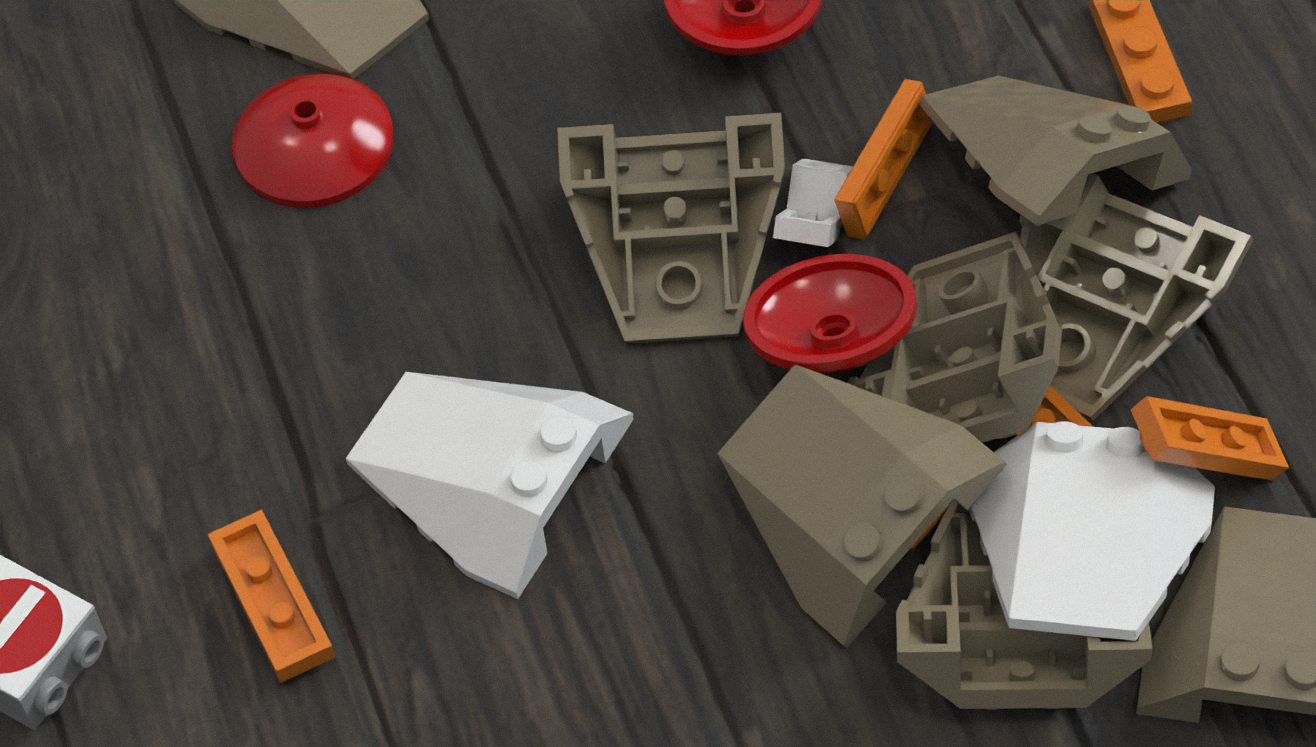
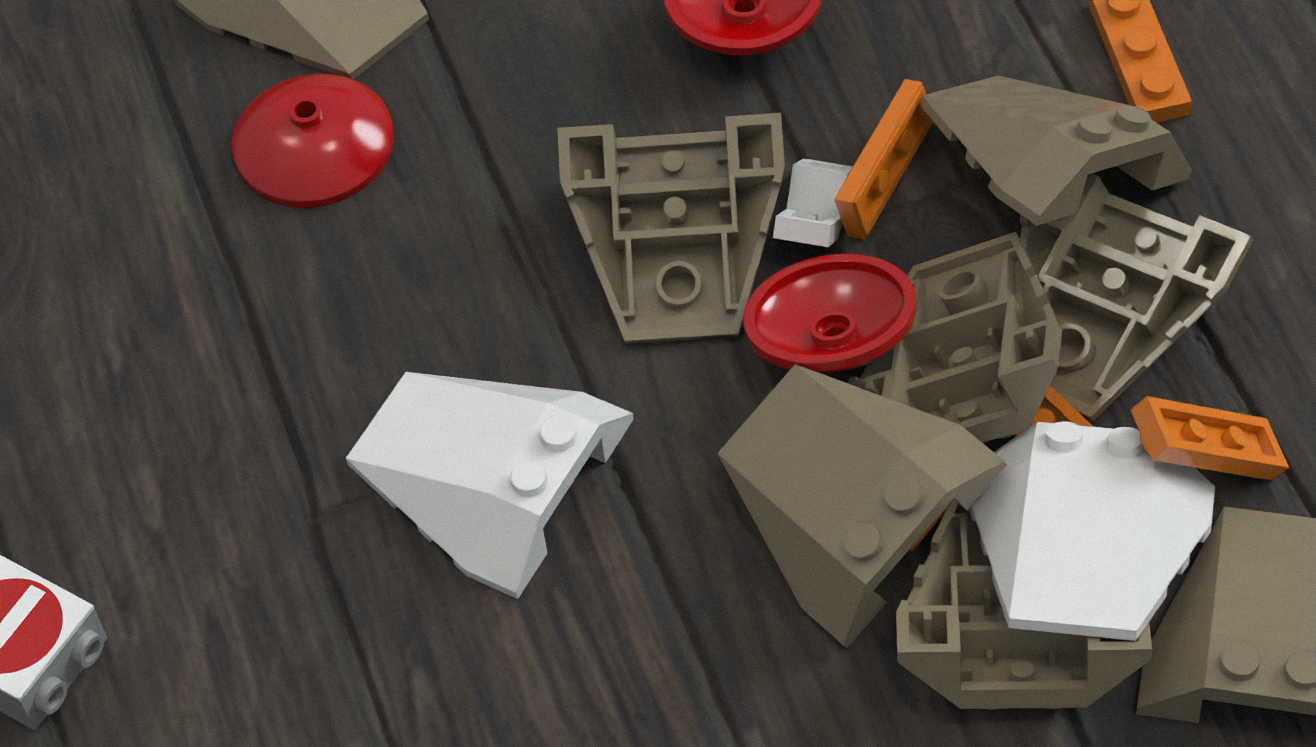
(271, 596): orange plate -> none

